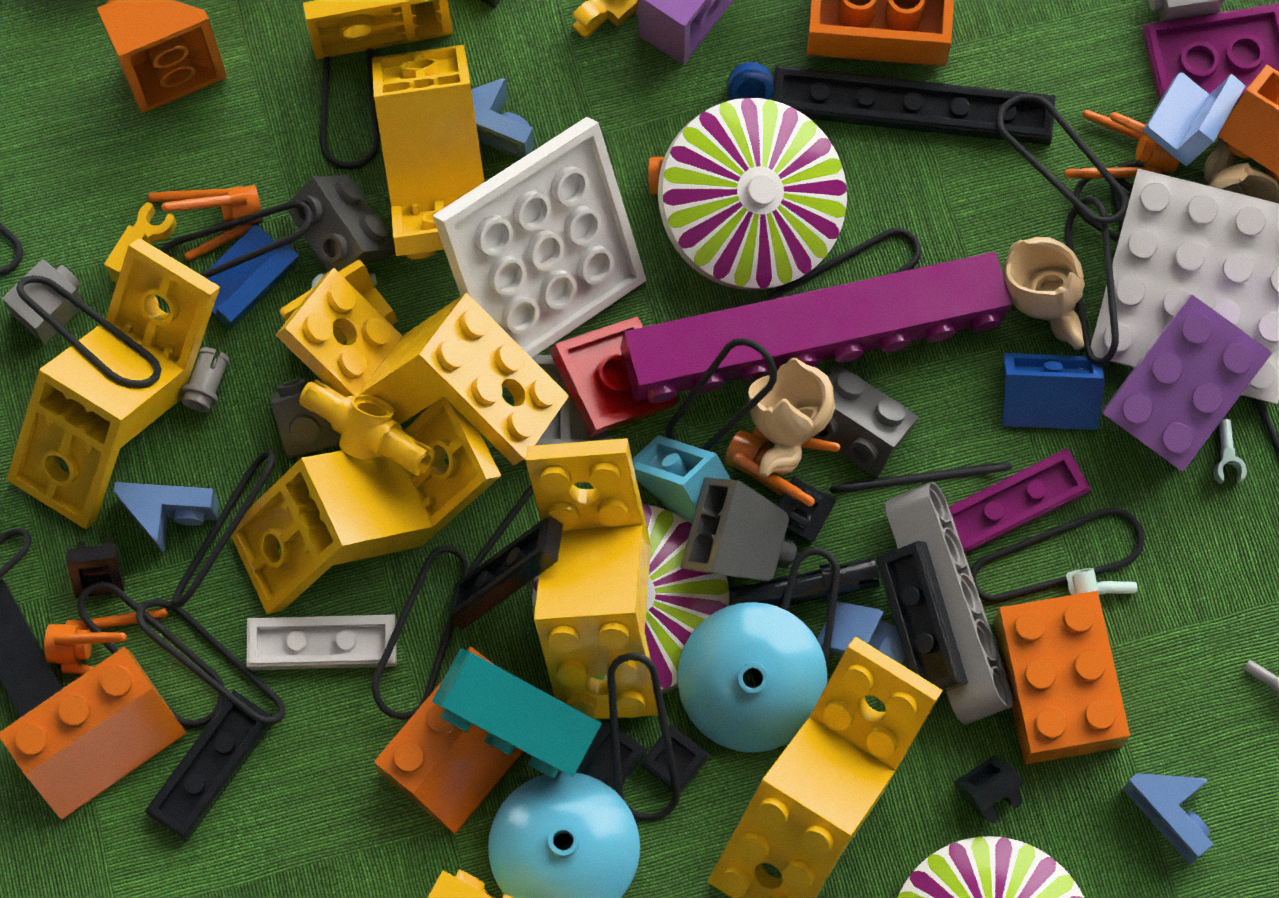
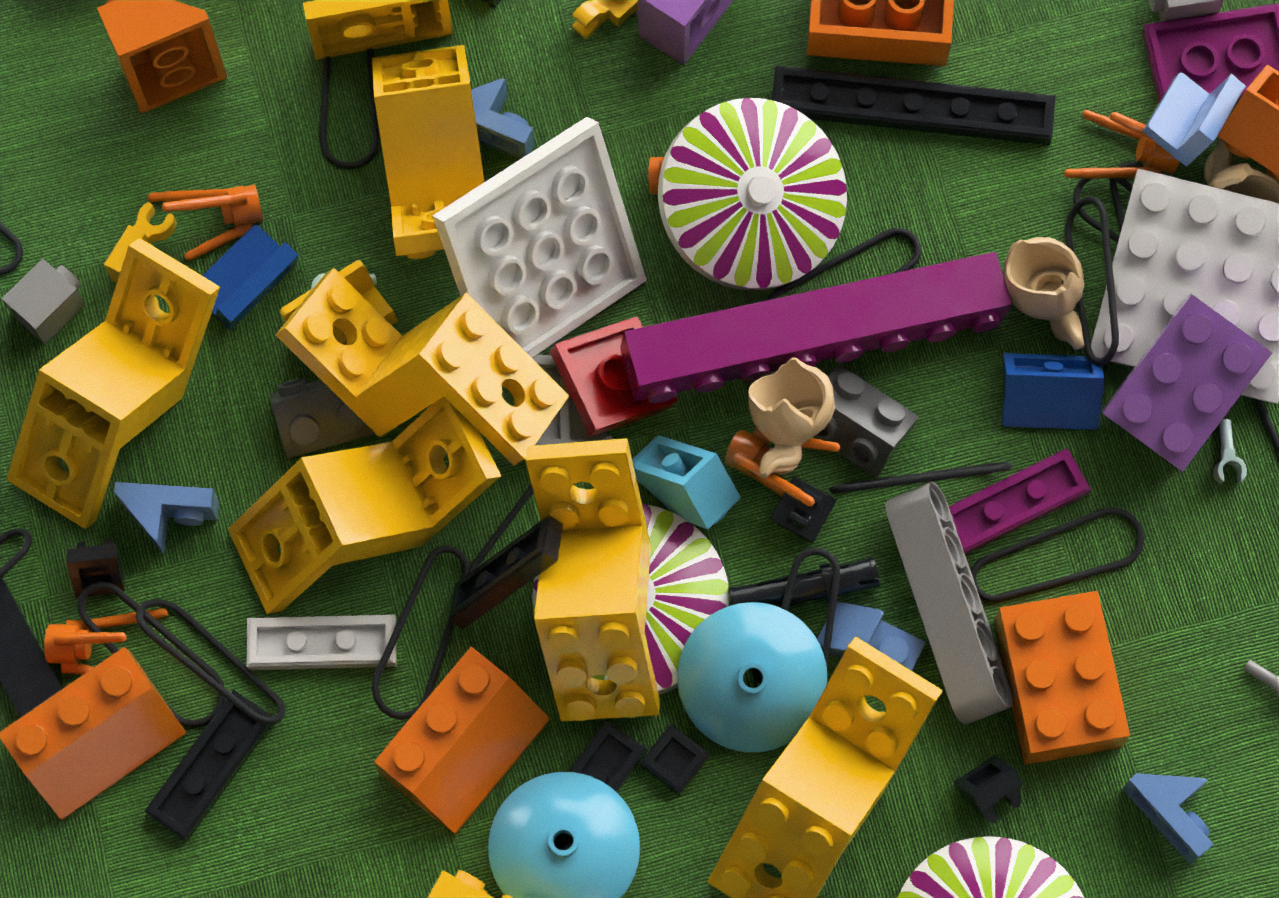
(98, 318): black piece -> none
(176, 600): black piece -> none
(204, 382): light grey pin -> none
(242, 220): black piece -> none
(342, 223): dark grey bracket -> none
(367, 427): yellow pin -> none
(515, 715): teal brick -> none
(664, 728): black piece -> none
(707, 375): black piece -> none
(737, 533): dark grey torso -> none
(750, 81): blue tile -> none
(921, 616): black tile -> none
(1039, 167): black piece -> none
(1085, 581): light aqua hand -> none

